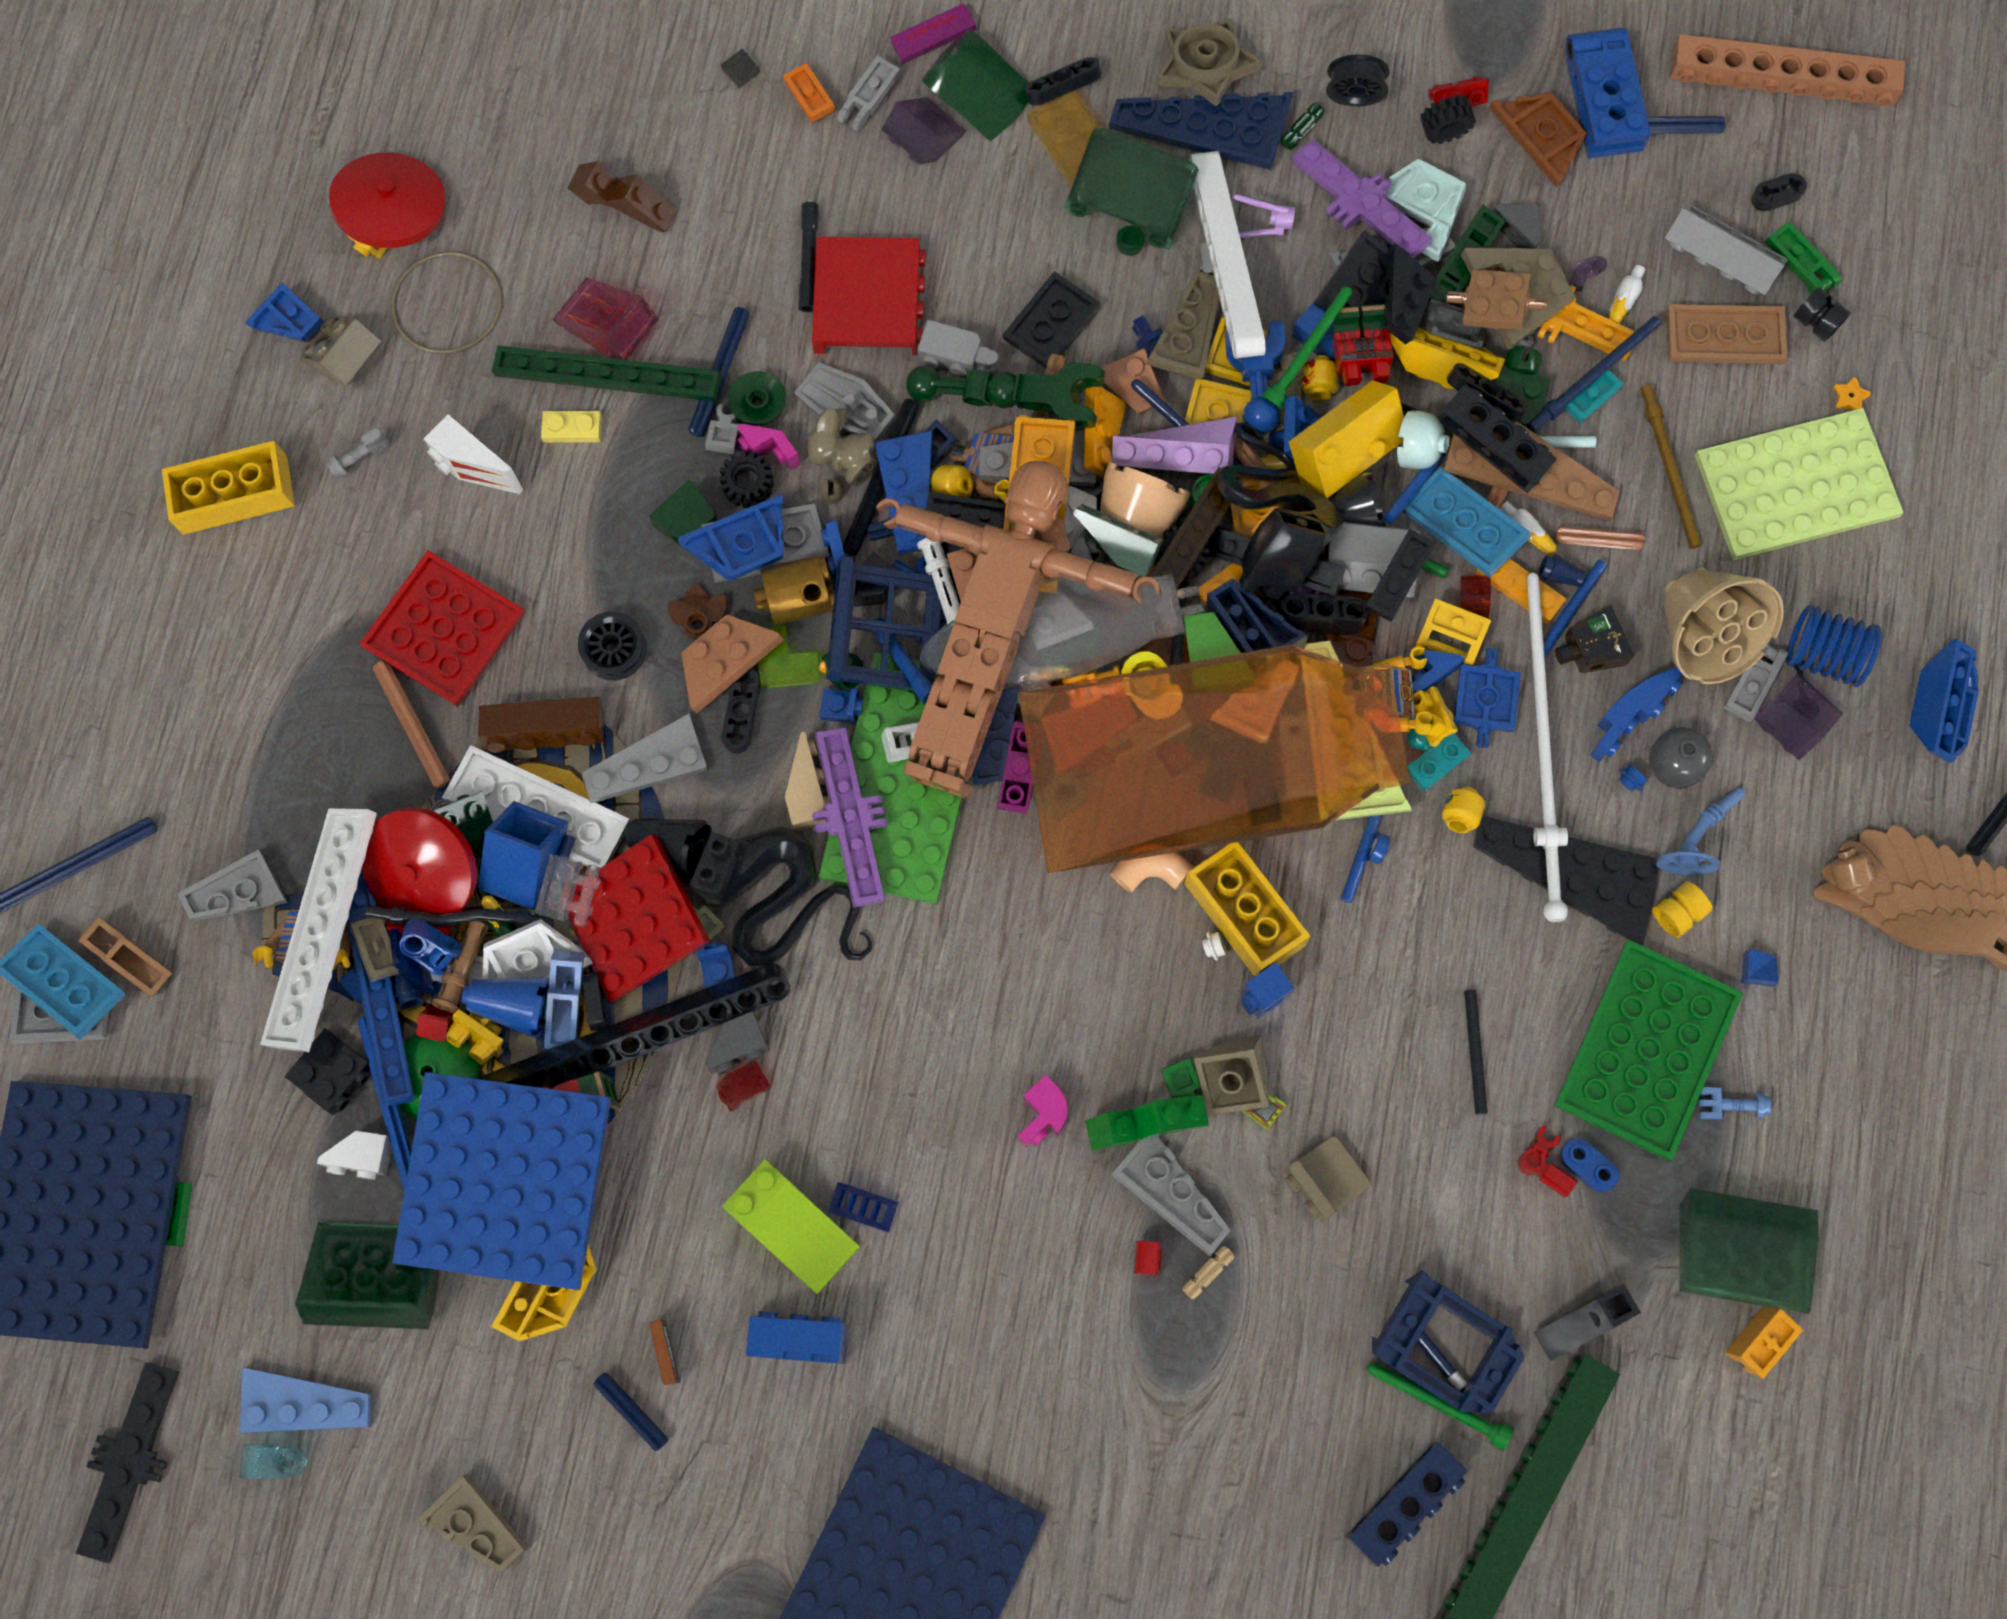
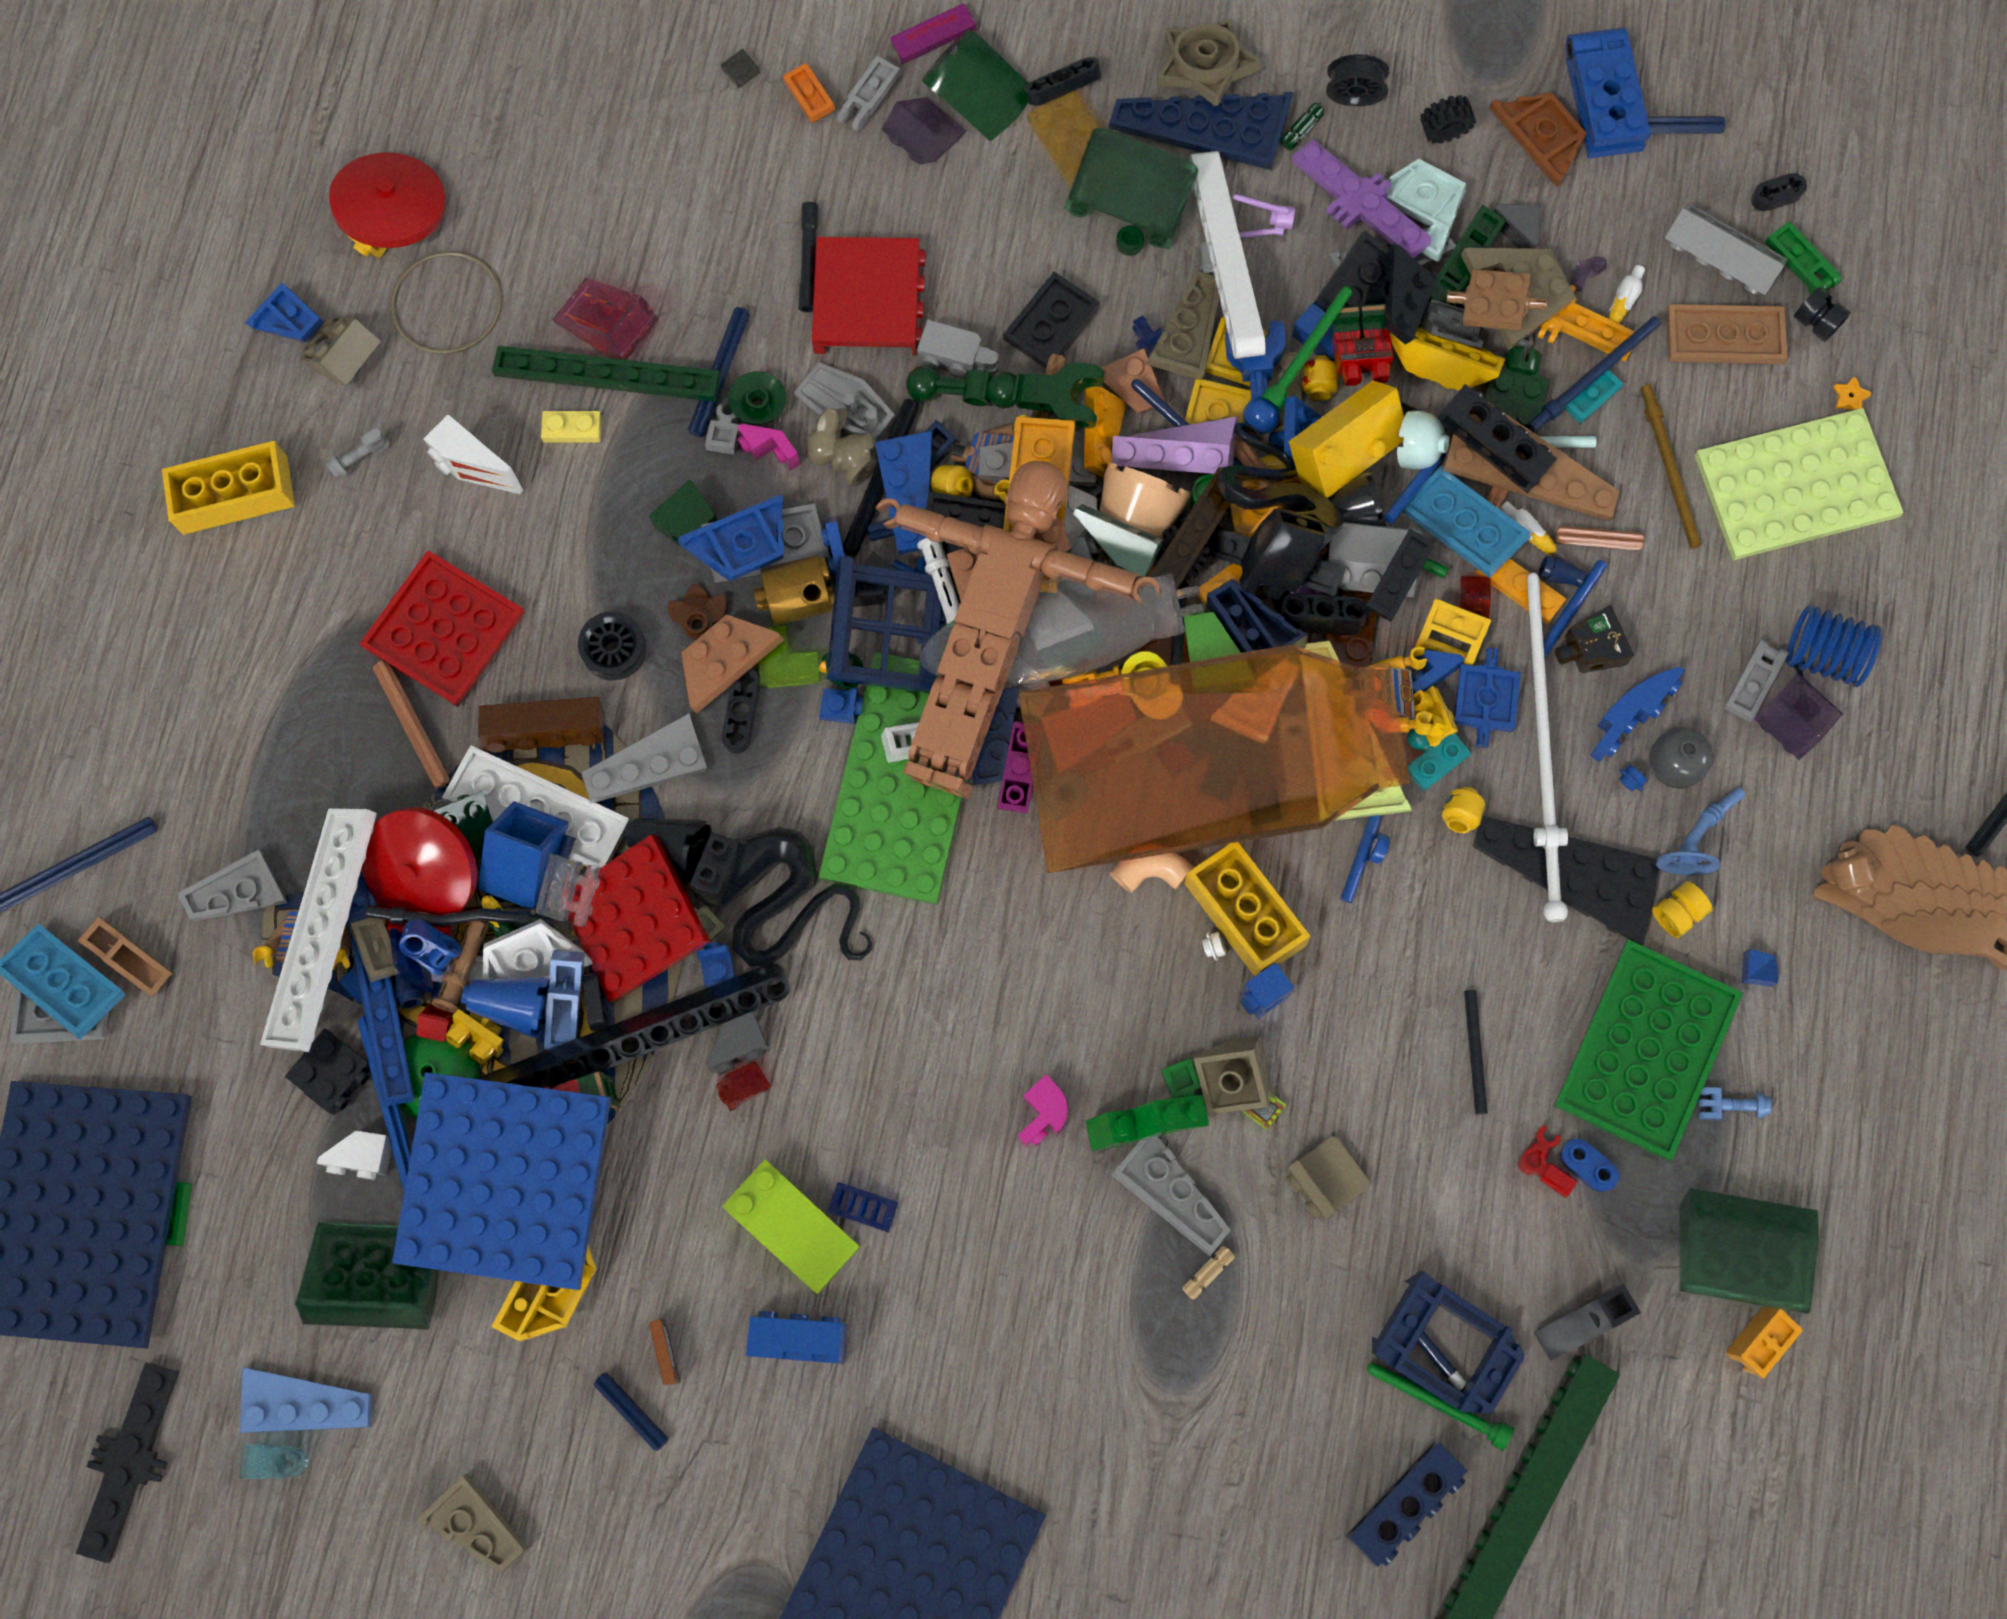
(626, 194): reddish brown arch -> none
(746, 463): black tyre -> none
(804, 789): tan slope -> none
(838, 491): dark tan hinge -> none
(850, 817): medium lavender hinge -> none
(918, 681): blue piece -> none
(1148, 1258): red brick -> none
(1474, 89): red hinge -> none
(1493, 393): black beam -> none
(1720, 623): tan cone -> none
(1800, 63): nougat brick -> none
(1946, 701): blue wedge -> none

